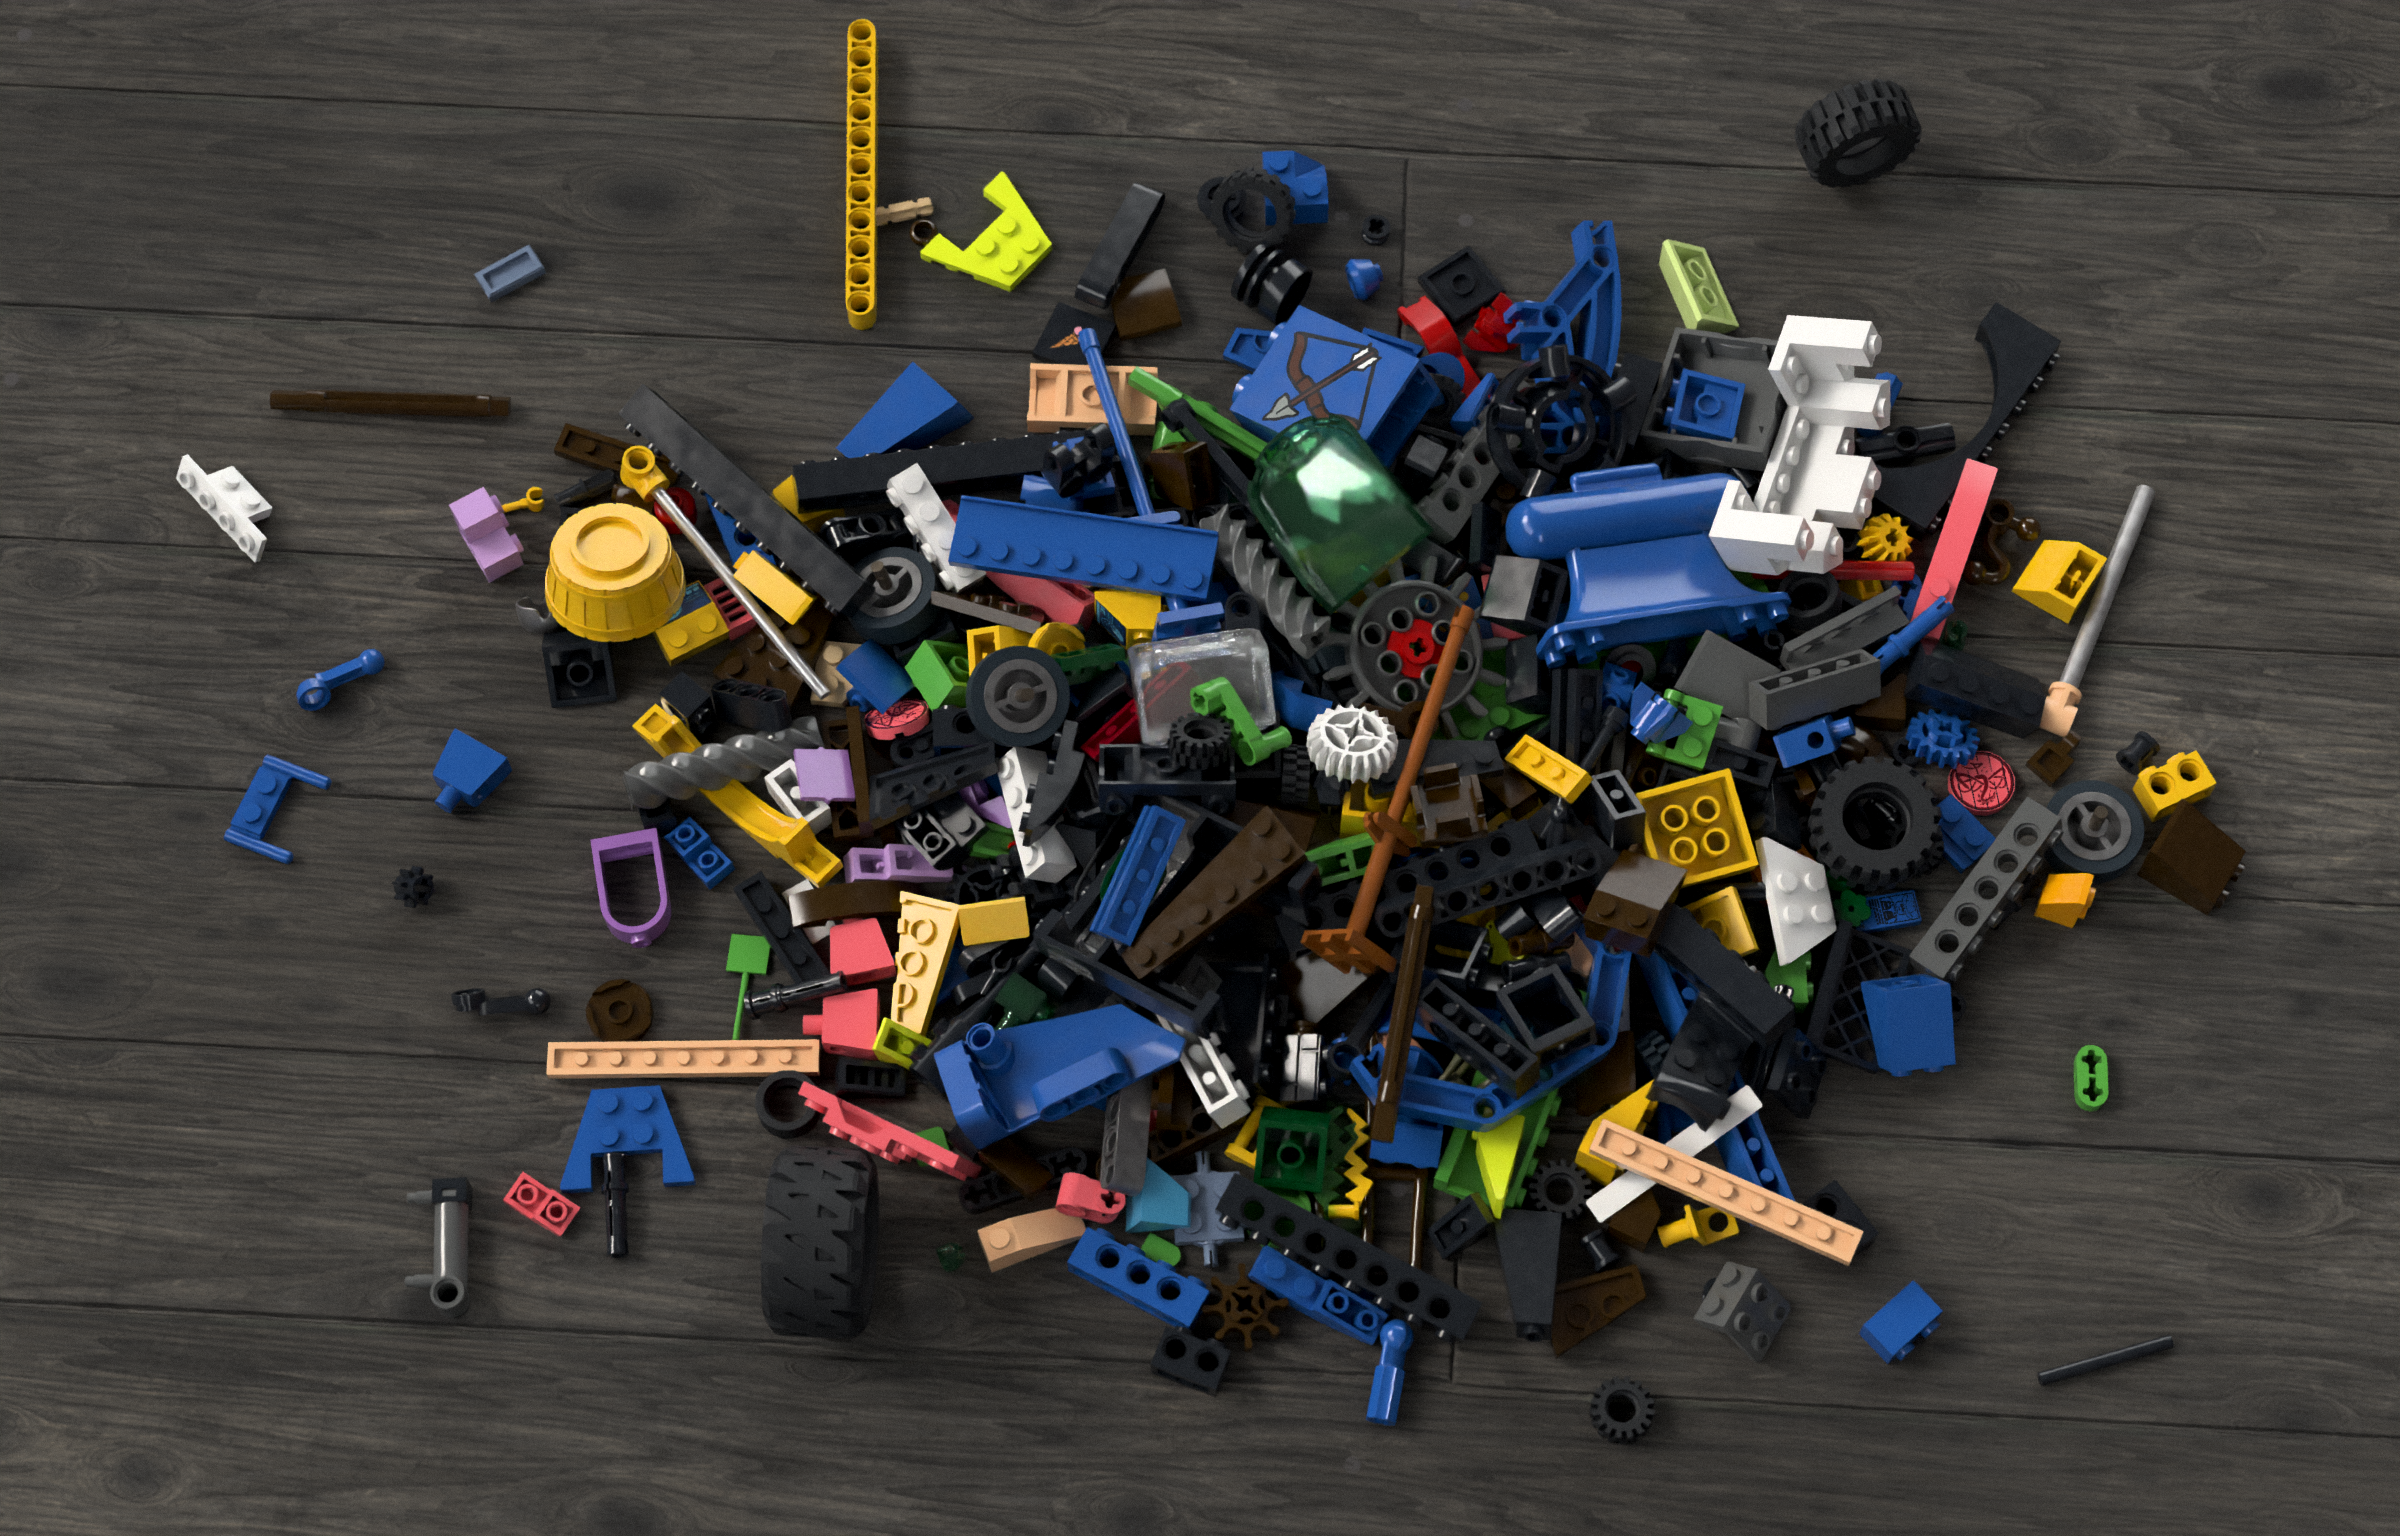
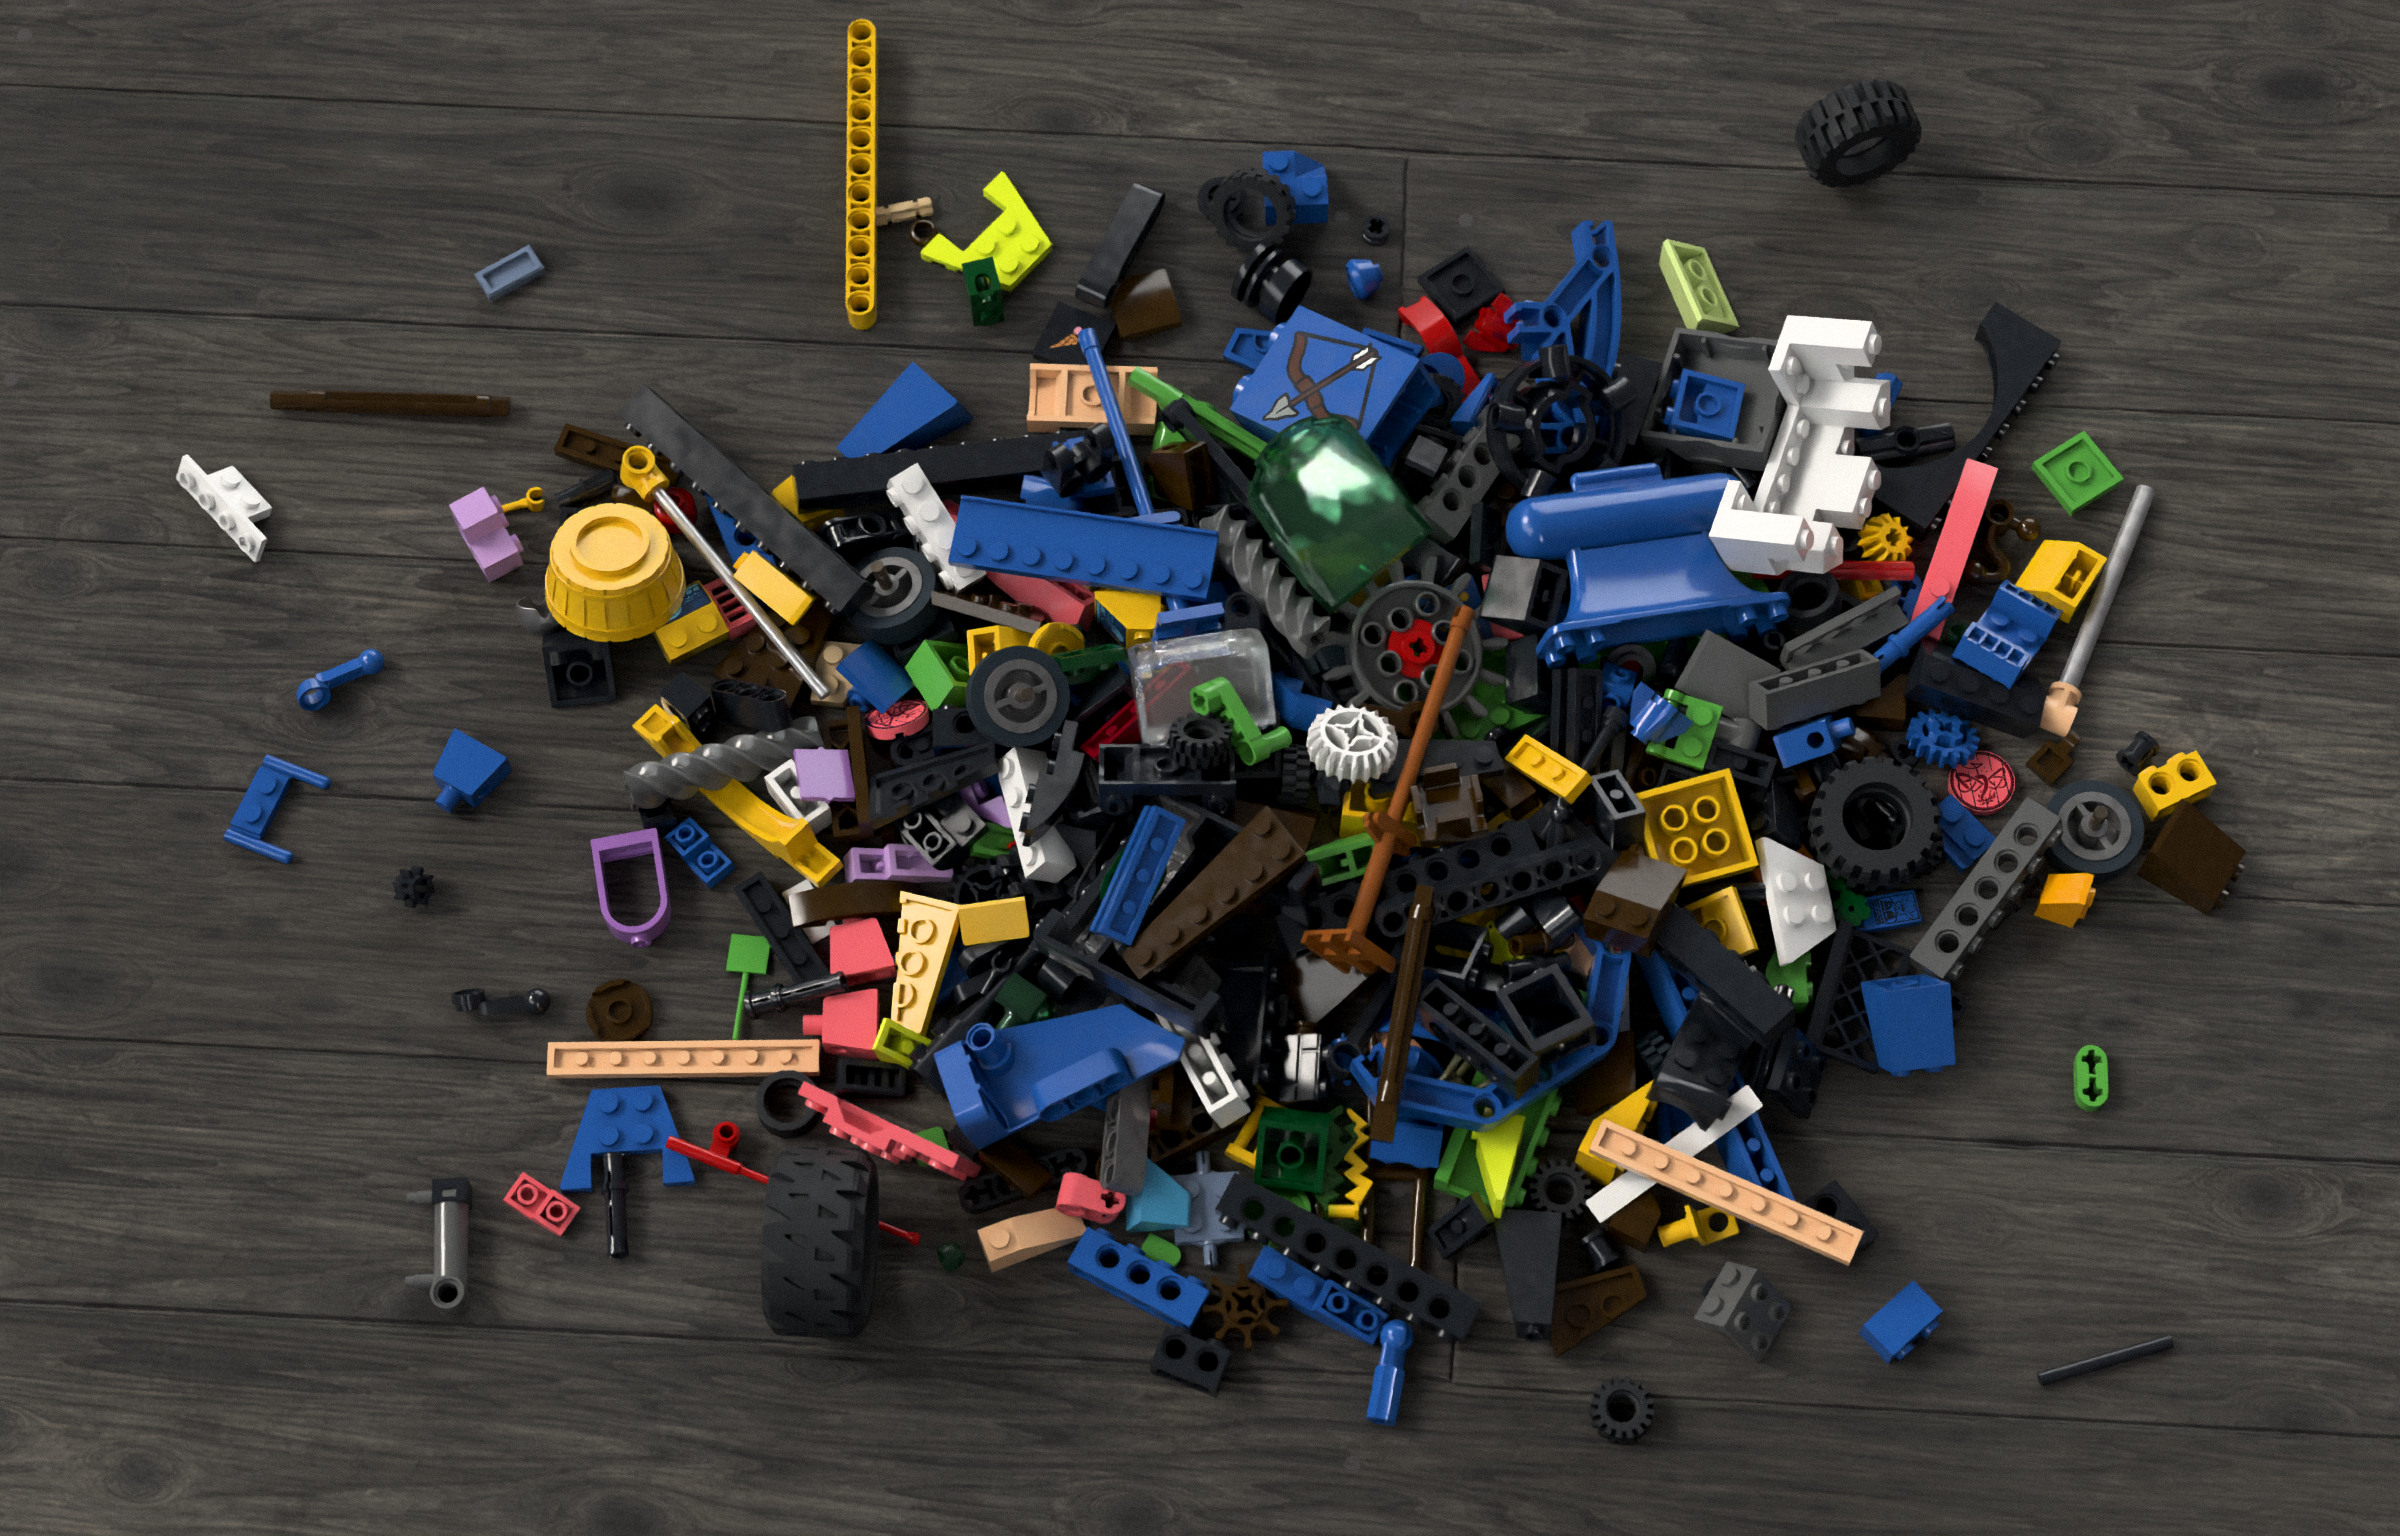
(718, 1157): none -> red piece
(983, 300): none -> dark green brick
(2008, 634): none -> blue plate
(2077, 473): none -> bright green plate

